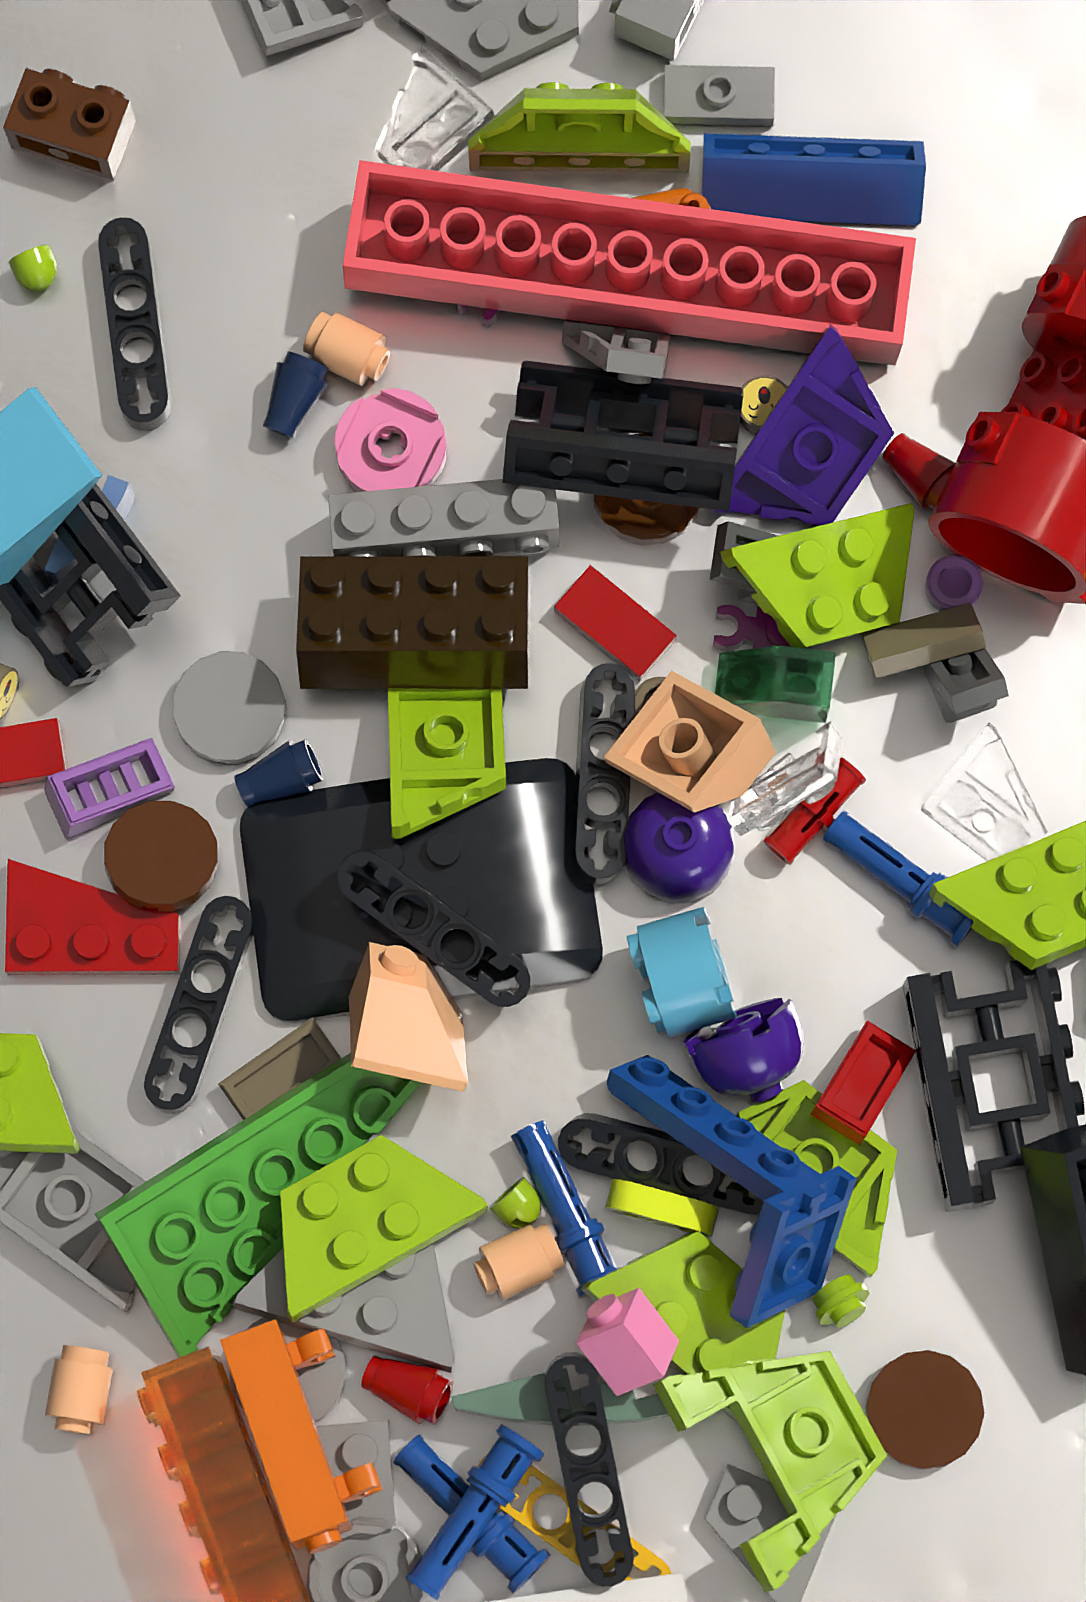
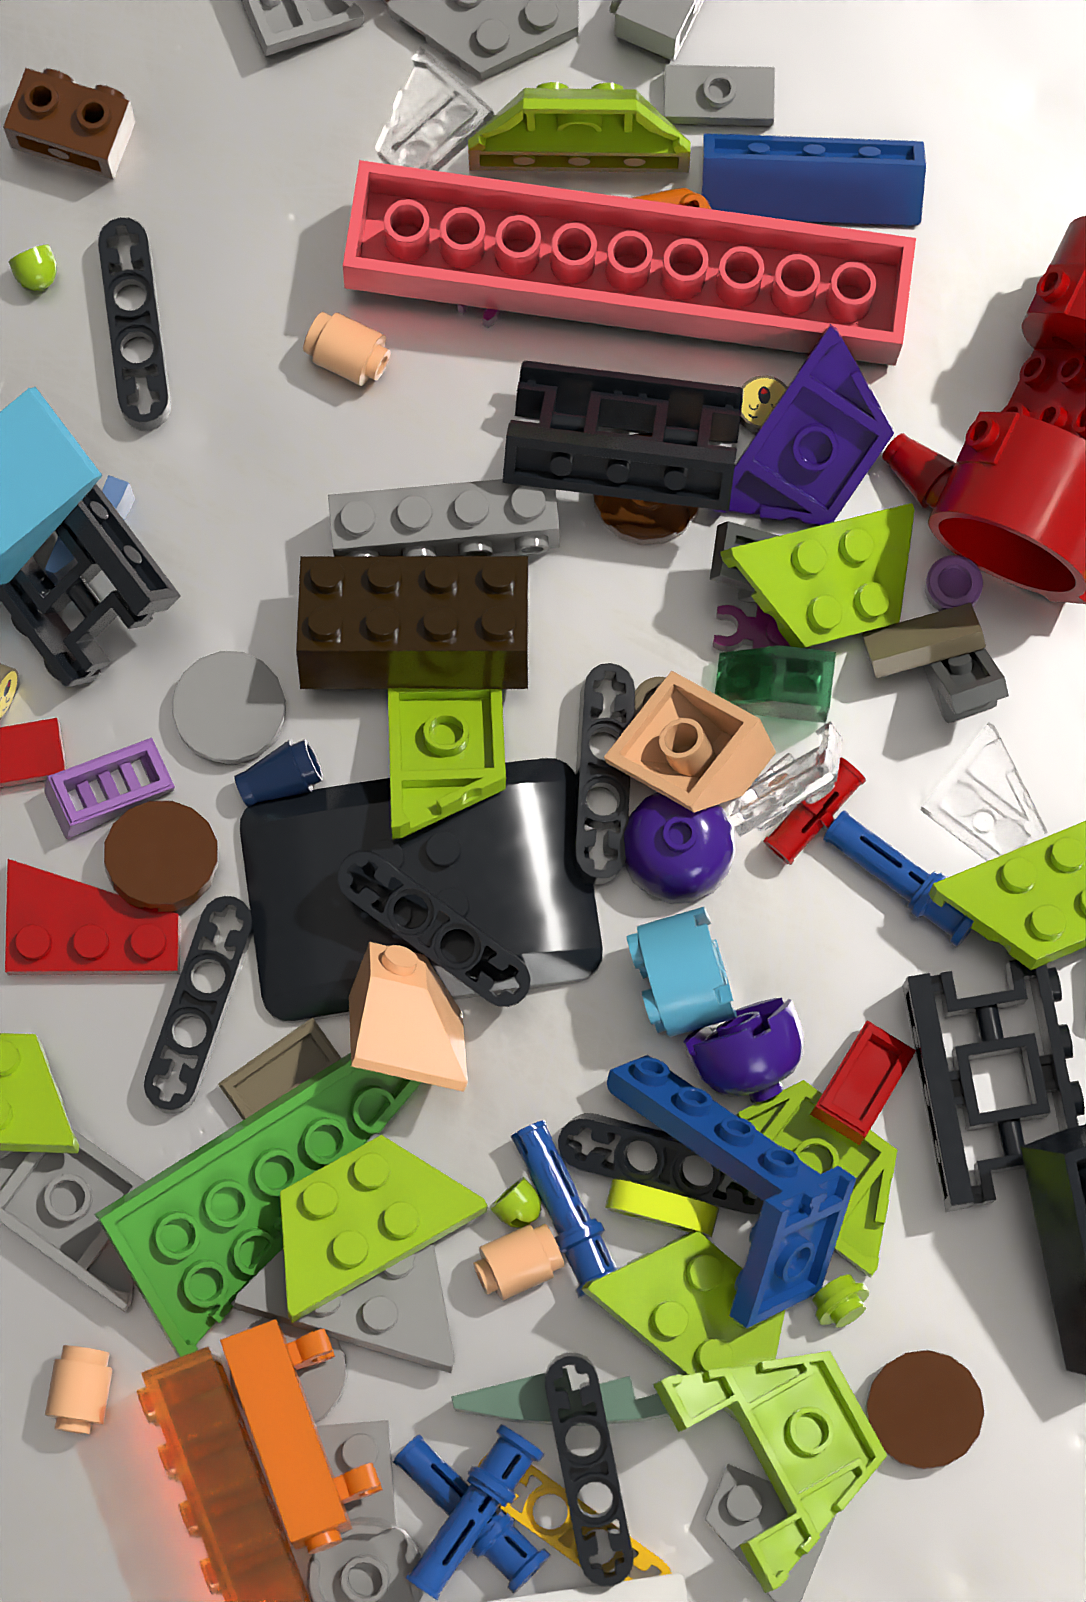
(294, 392): dark blue cone -> none
(380, 417): bright pink plate -> none
(409, 1388): red cone -> none
(615, 623): red tile -> none
(627, 351): light grey wing -> none
(627, 1341): bright pink brick -> none

